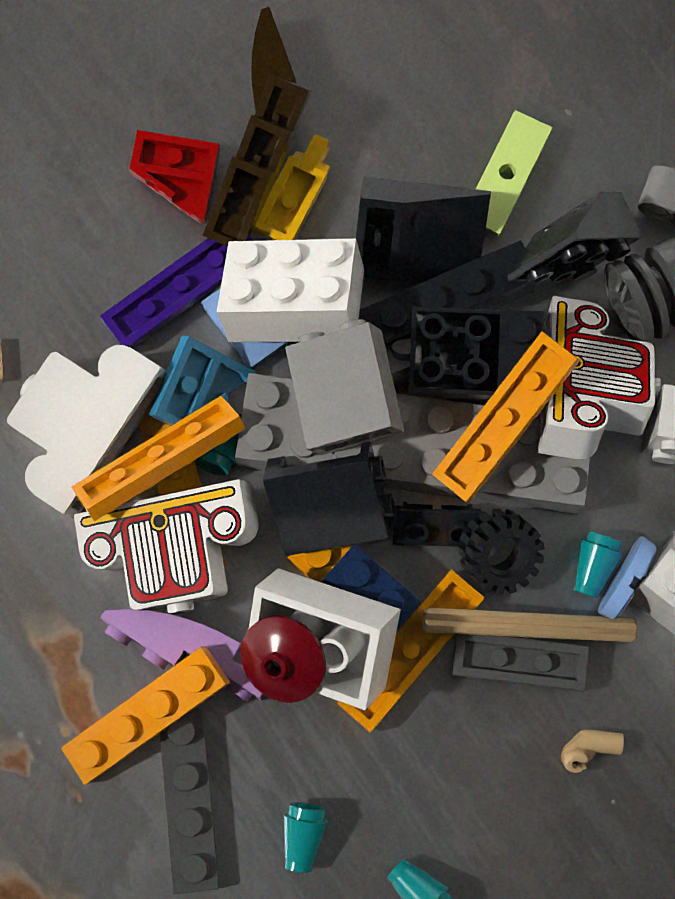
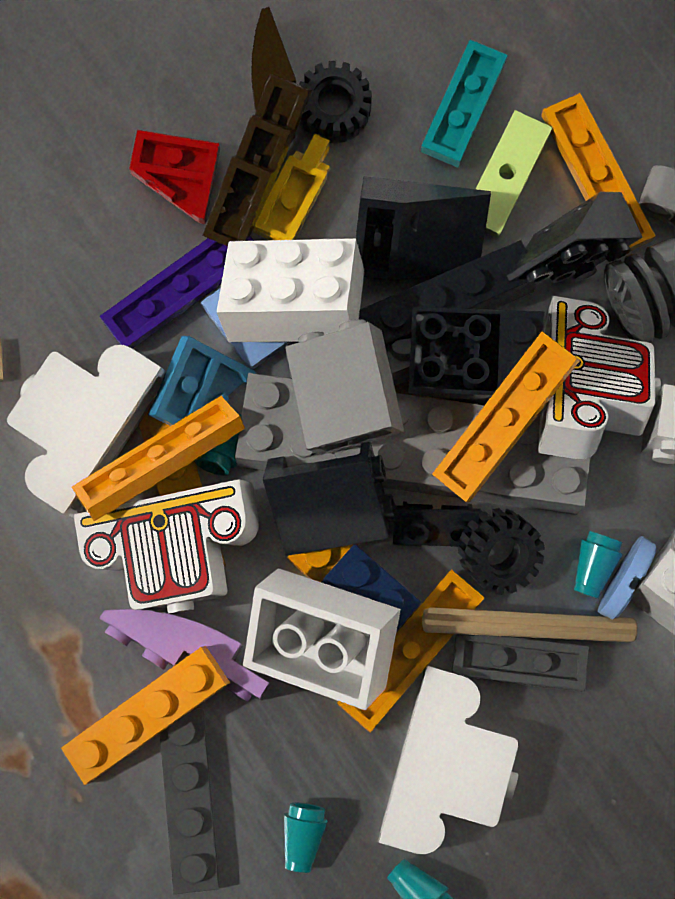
(293, 648): dark red dish -> none
(343, 80): none -> black tyre
(446, 767): none -> white brick
(463, 103): none -> teal plate
(586, 745): tan arm -> none
(591, 157): none -> light orange plate

